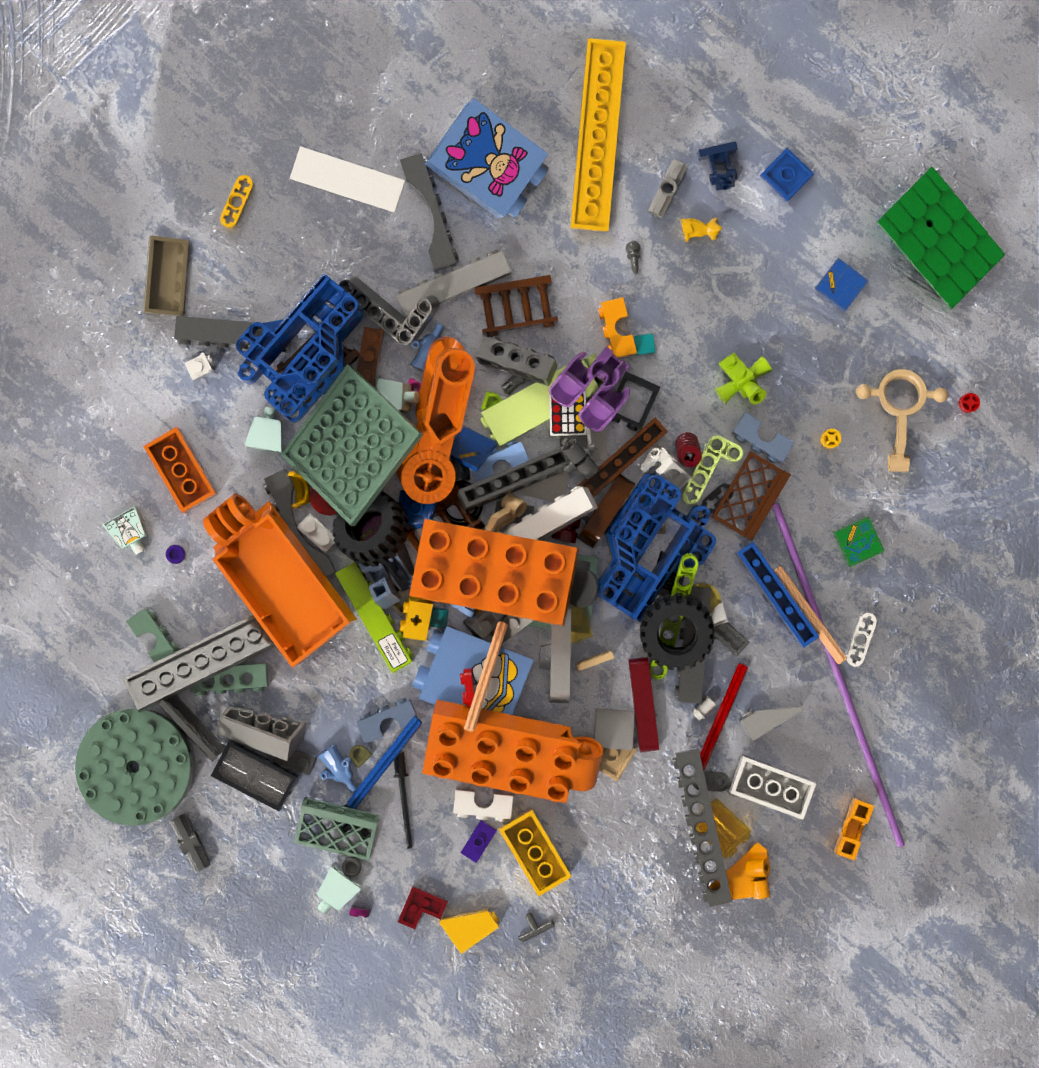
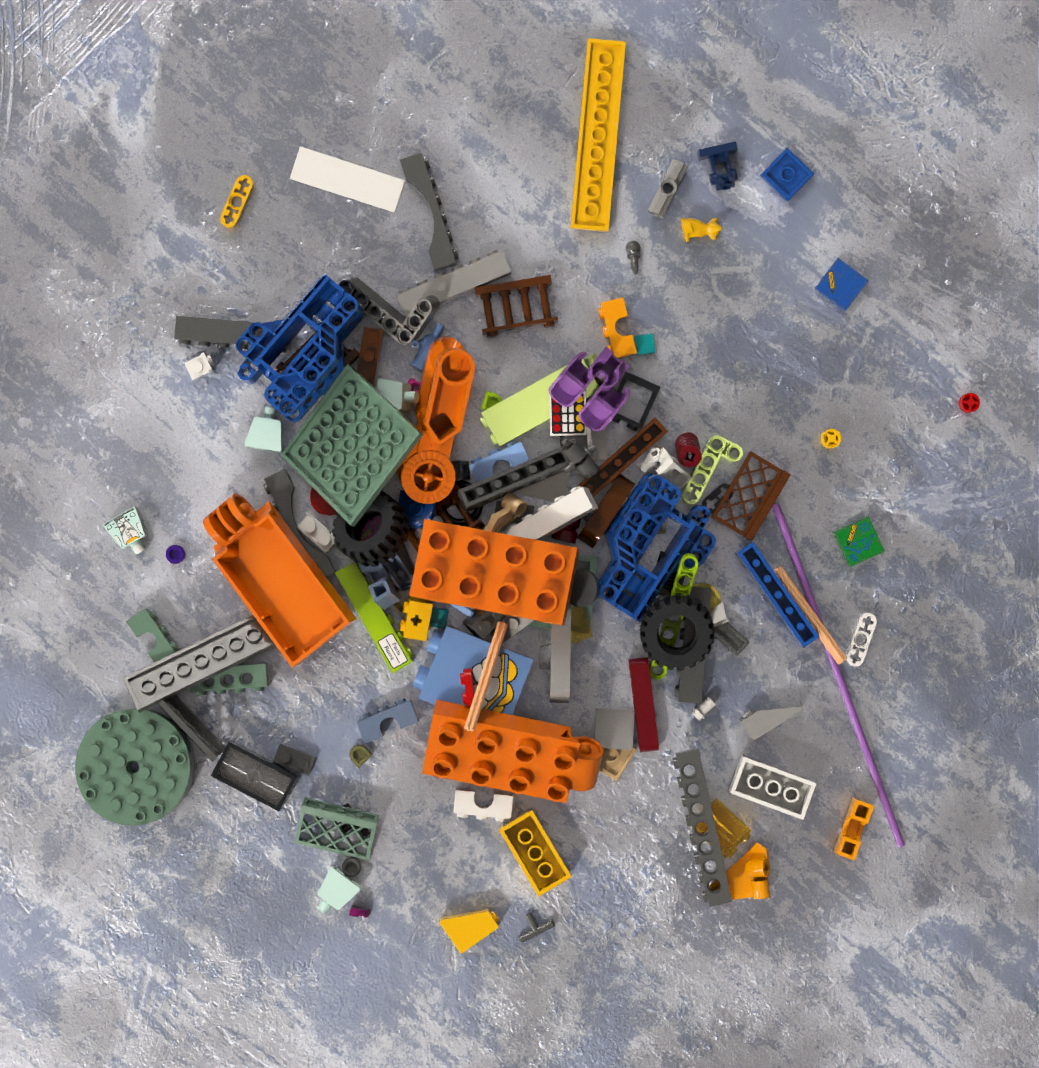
(165, 276): dark tan slope -> none
(180, 470): orange brick -> none
(189, 843): dark grey piece -> none
(262, 732): light grey wedge -> none
(300, 497): yellow helmet -> none
(338, 766): medium blue piece -> none
(384, 762): blue axle -> none
(400, 773): black piece -> none
(419, 902): dark red plate -> none
(471, 448): blue tile -> none
(478, 841): dark purple plate -> none
(488, 160): brick -> none
(514, 381): dark grey pin -> none
(542, 374): dark grey brick -> none
(594, 660): tan tile -> none
(711, 780): dark grey plate -> none
(722, 714): red axle -> none
(743, 379): lime brick -> none
(747, 431): sand blue arch -> none
(898, 461): tan piece -> none
(941, 238): green piece -> none

